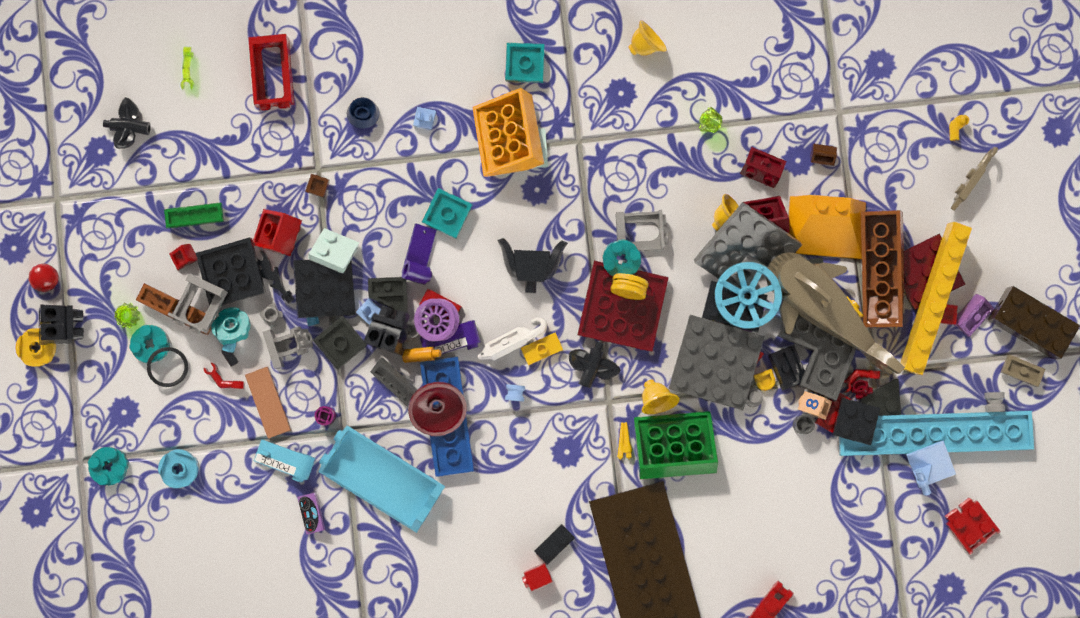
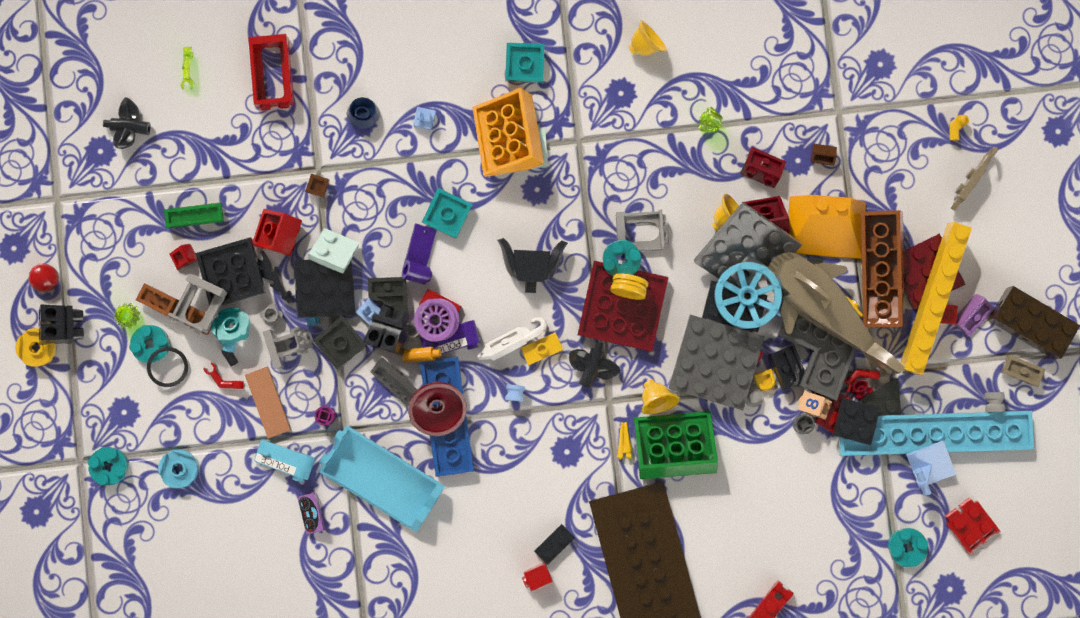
(918, 544): none -> teal plate

